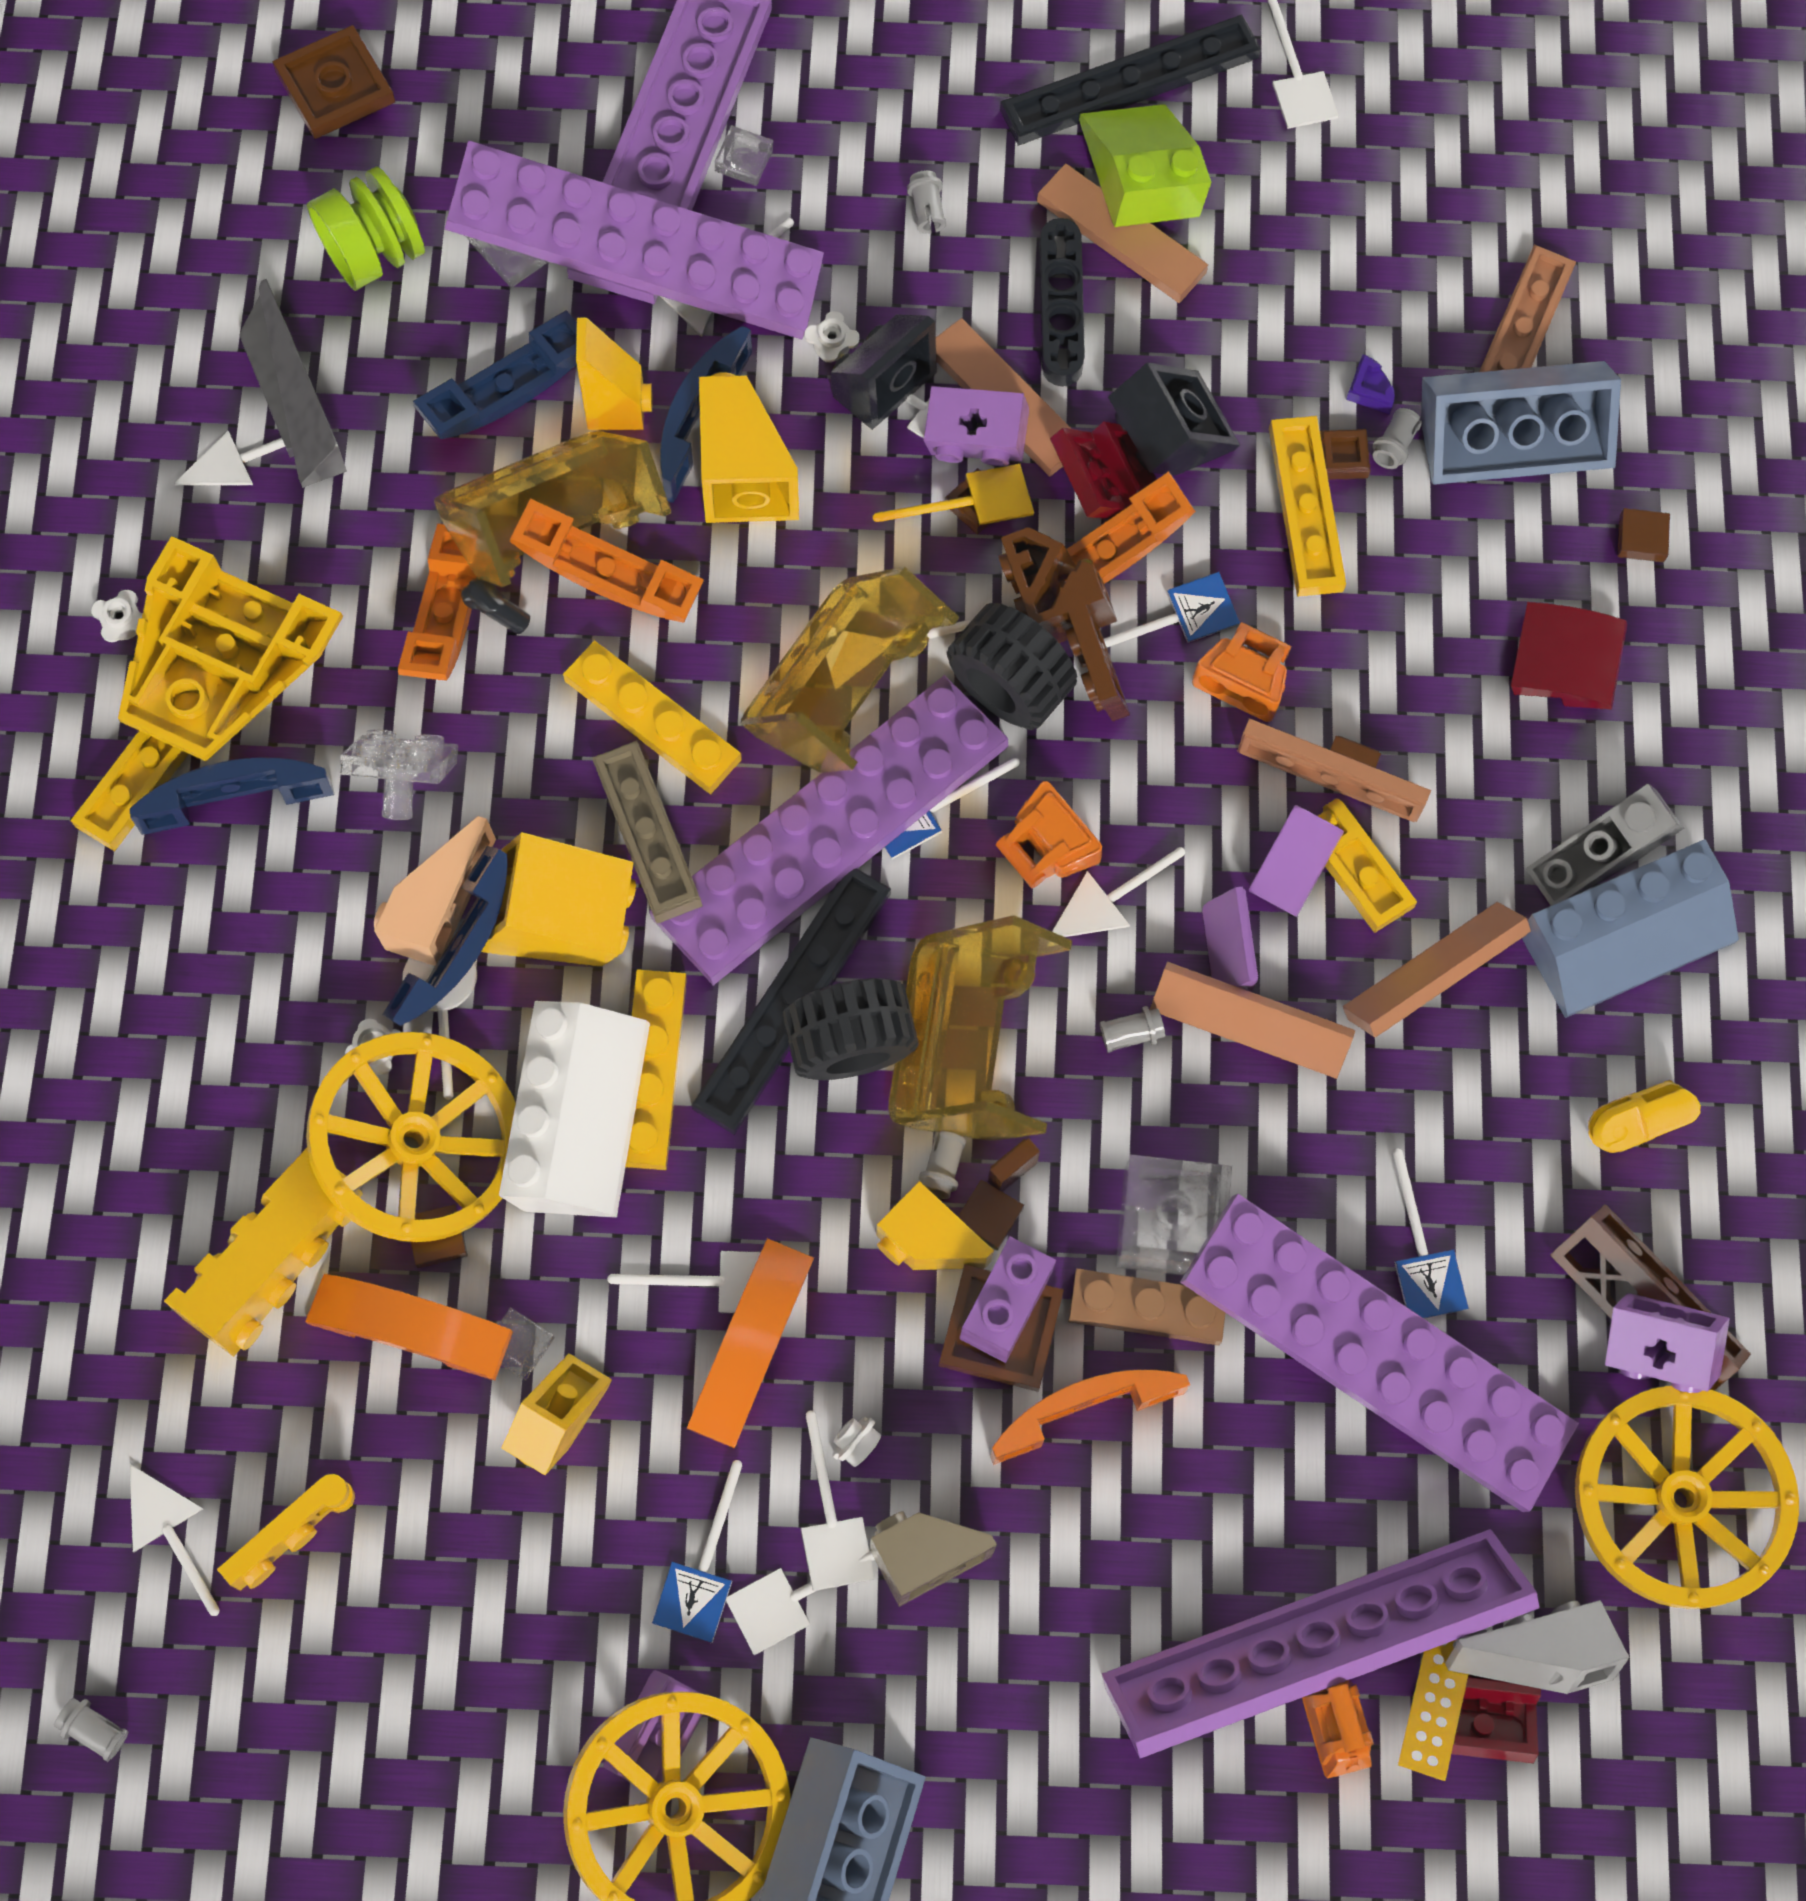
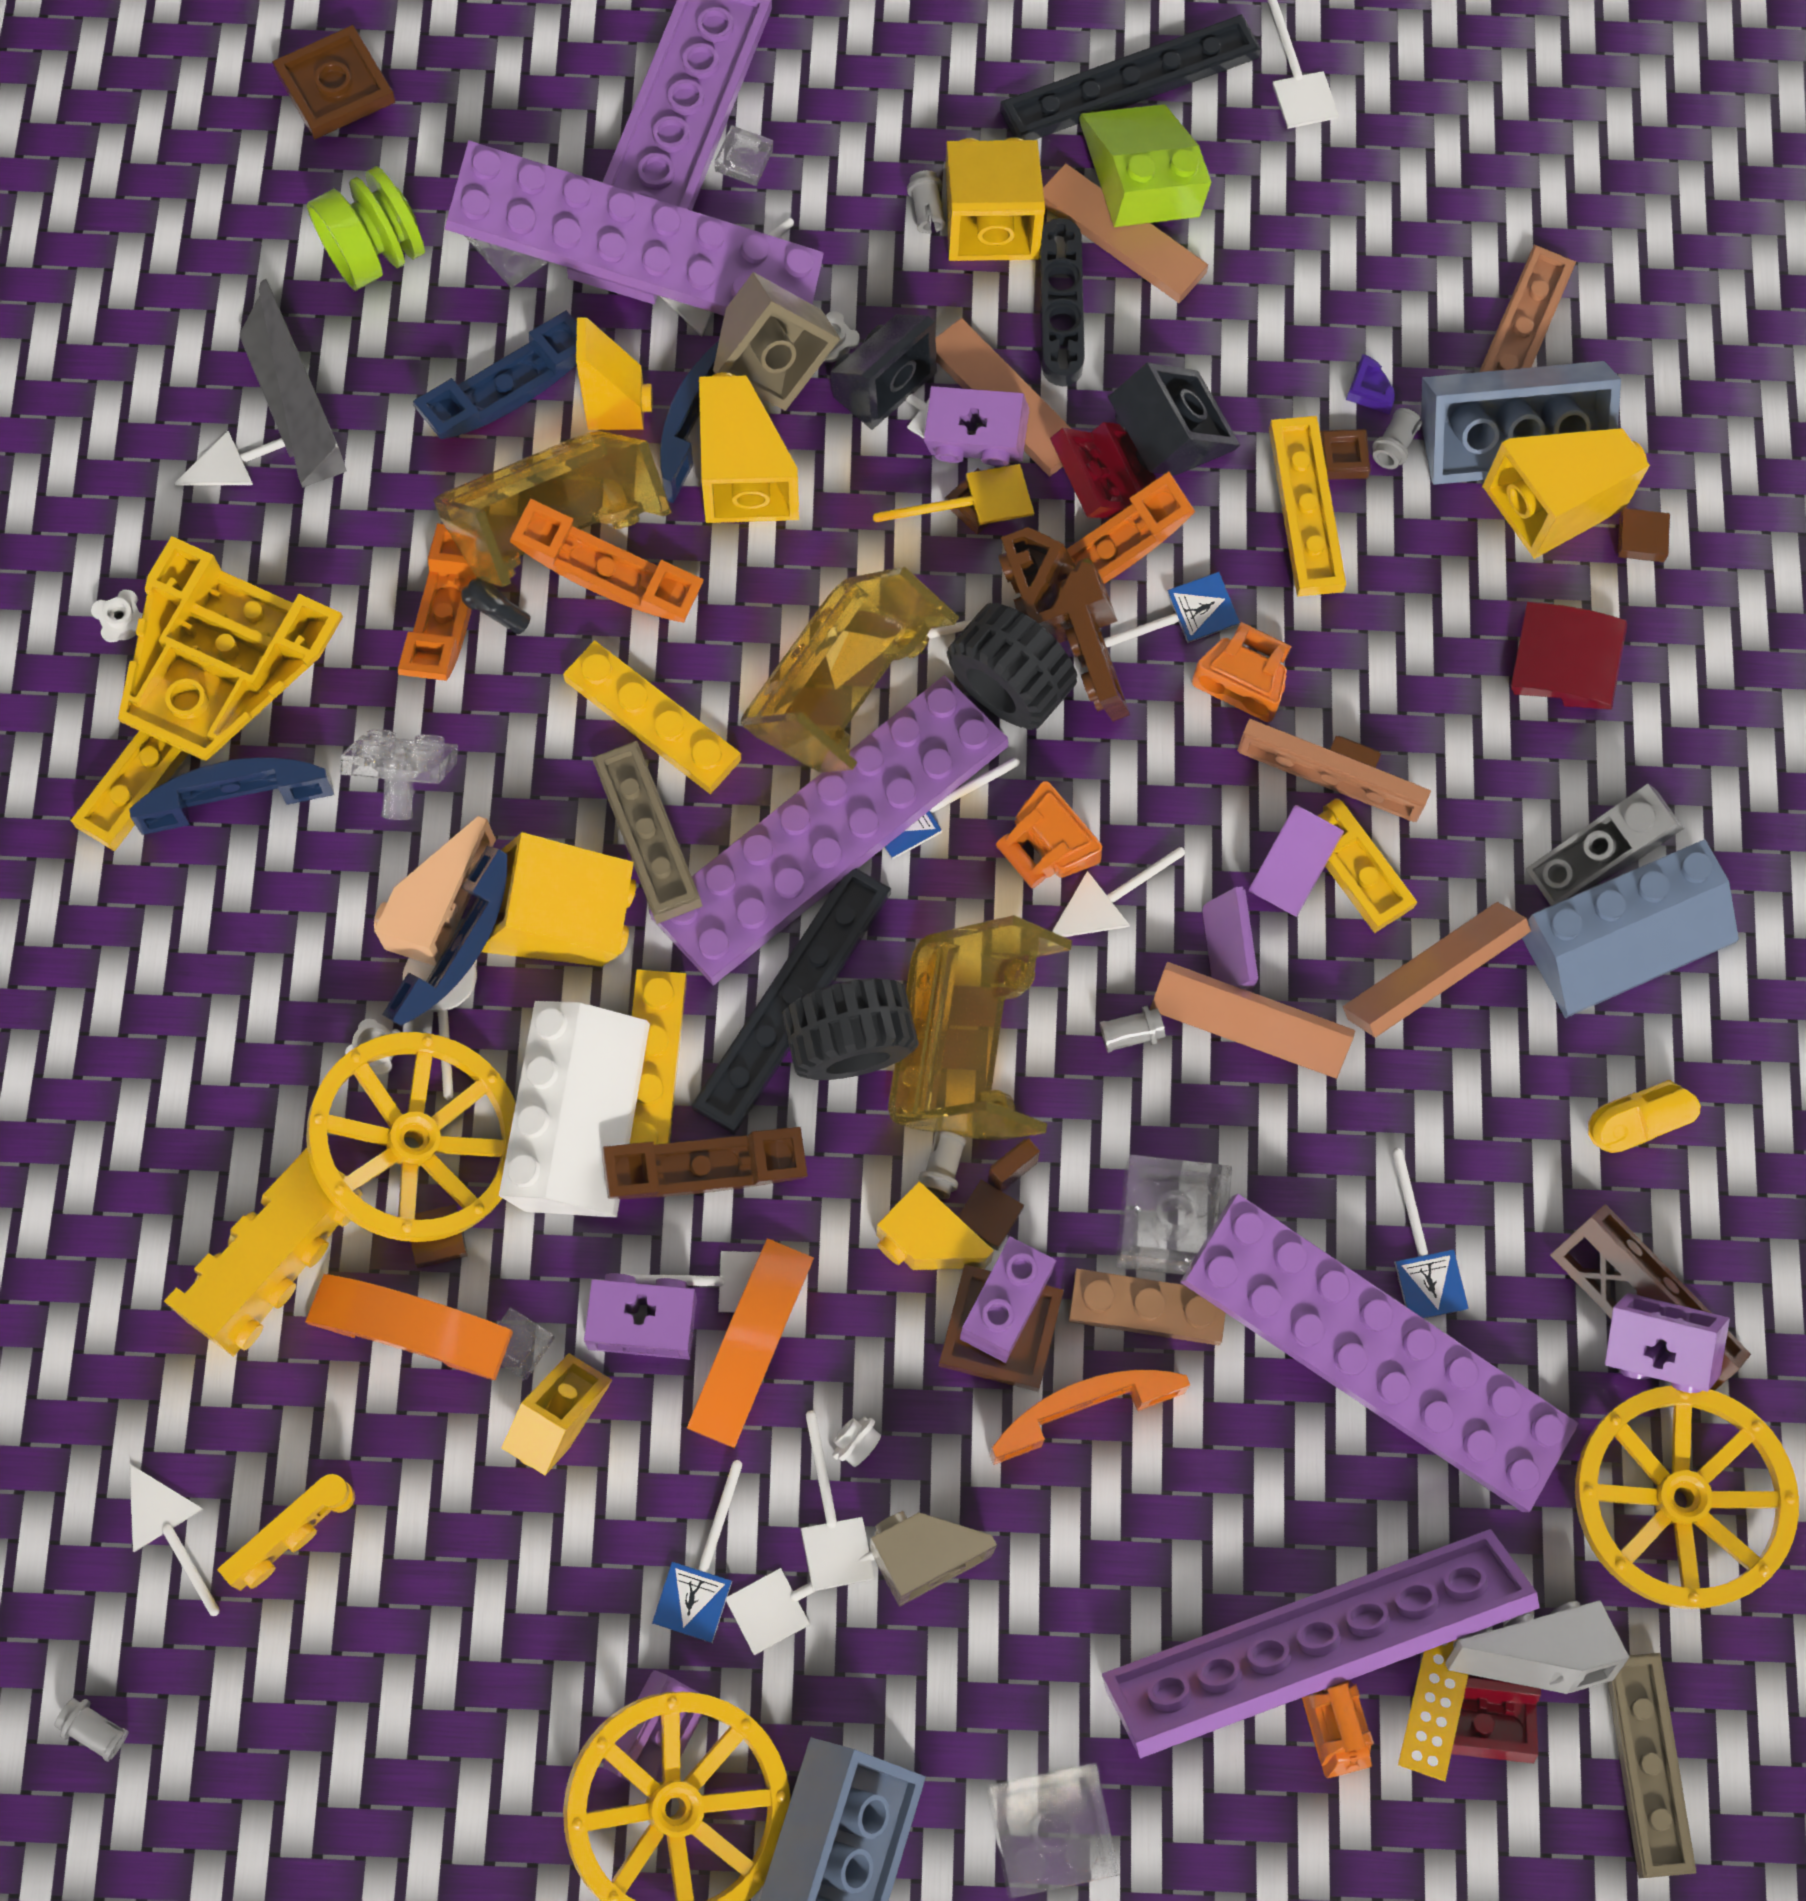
(663, 1335): none -> medium lavender brick
(704, 1165): none -> reddish brown slope
(773, 340): none -> dark tan slope
(994, 199): none -> yellow slope
(1052, 1831): none -> clear brick
(1563, 483): none -> yellow slope
(1650, 1769): none -> dark tan tile

